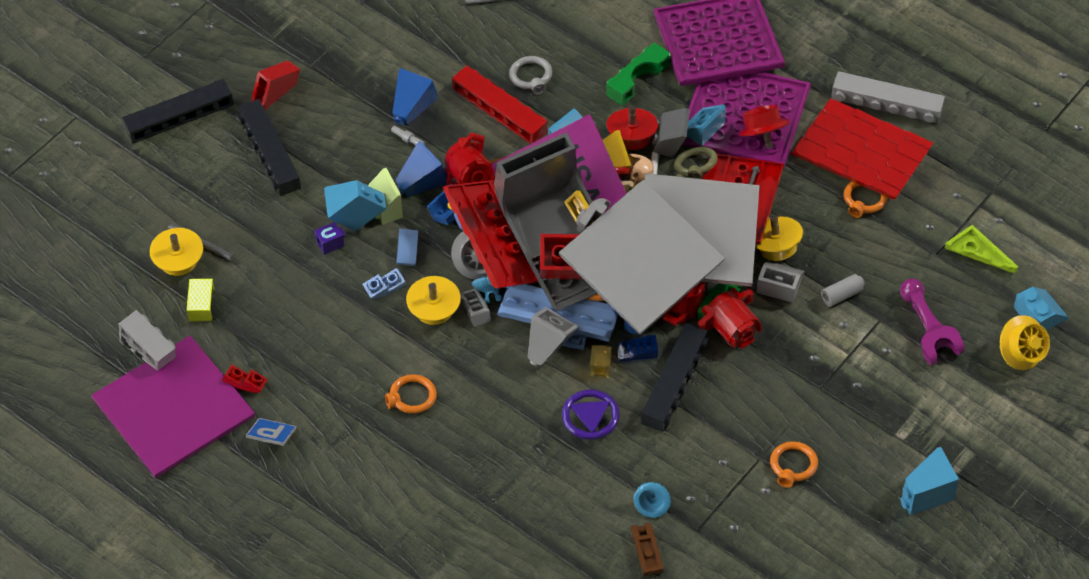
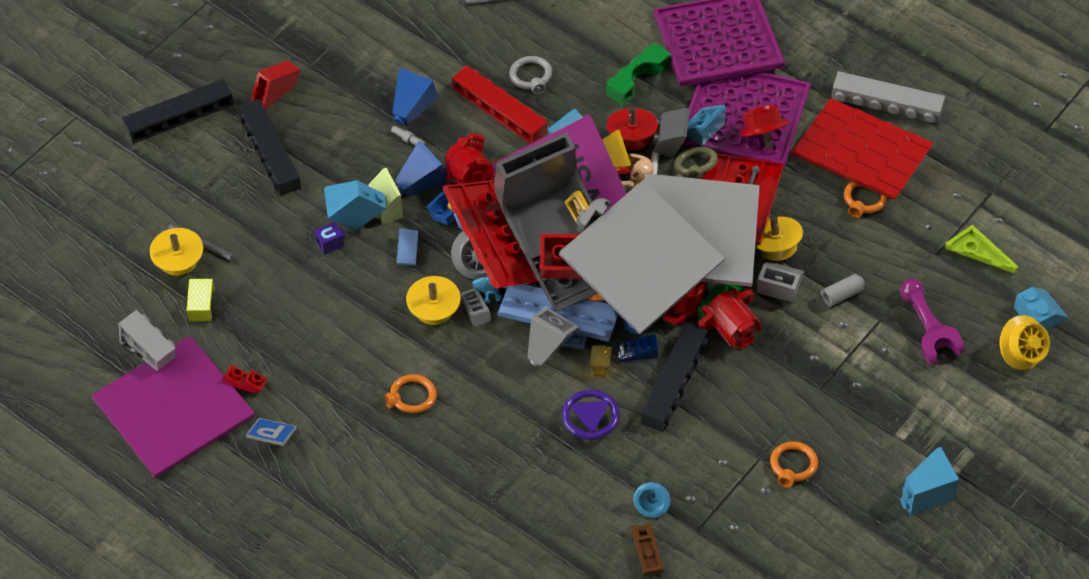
(385, 285): medium blue slope -> none

